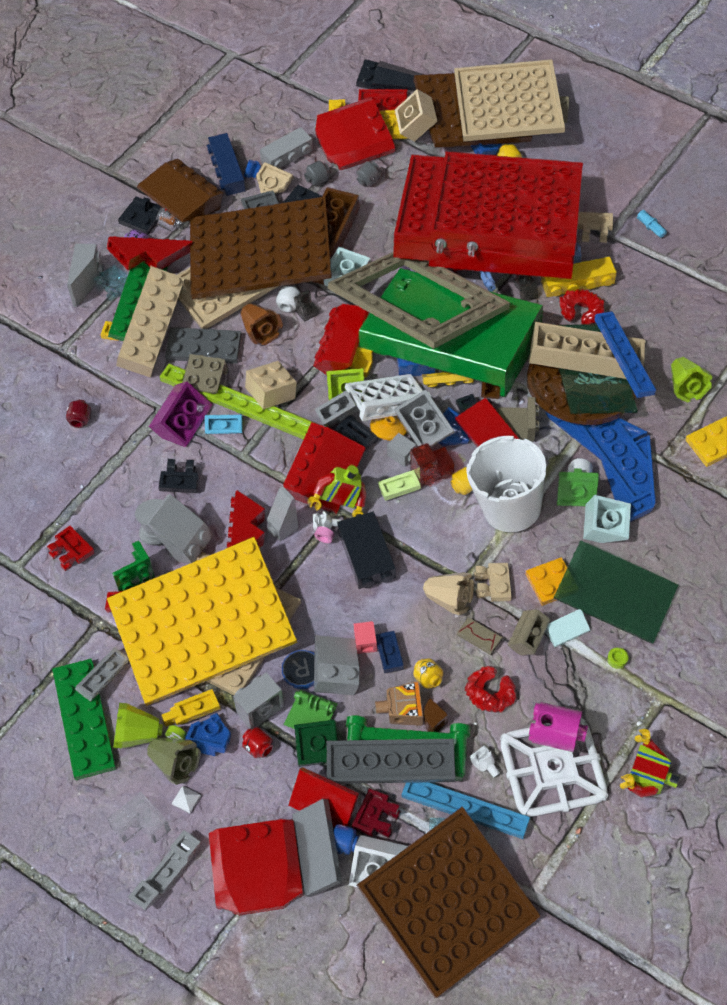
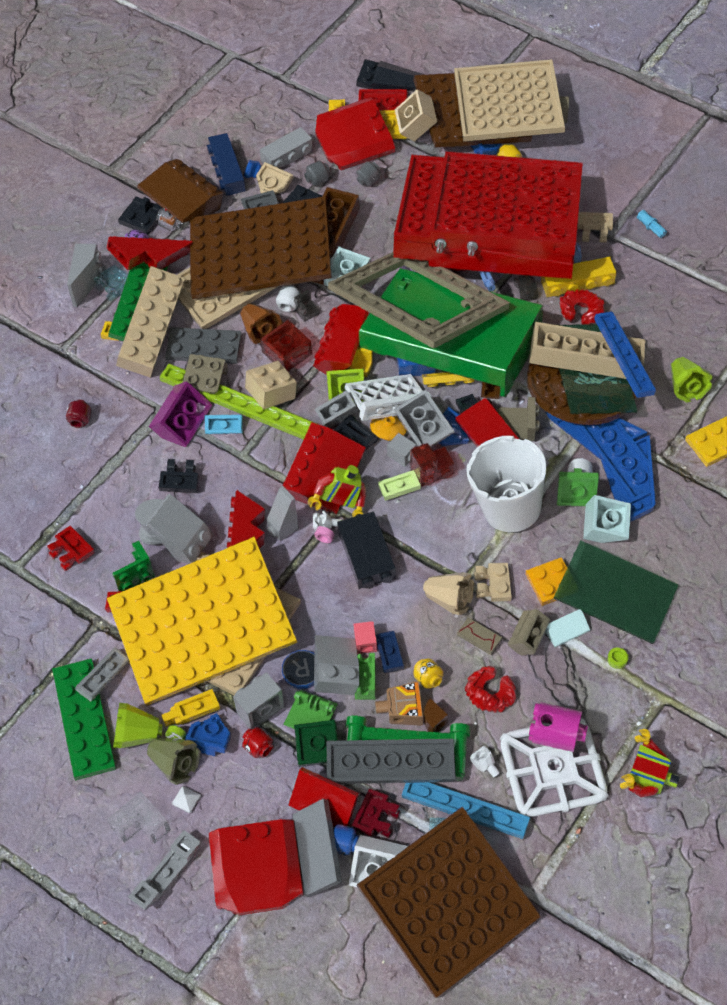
(286, 345): none -> clear red brick
(367, 673): none -> bright green hinge
(460, 482): yellow head -> none

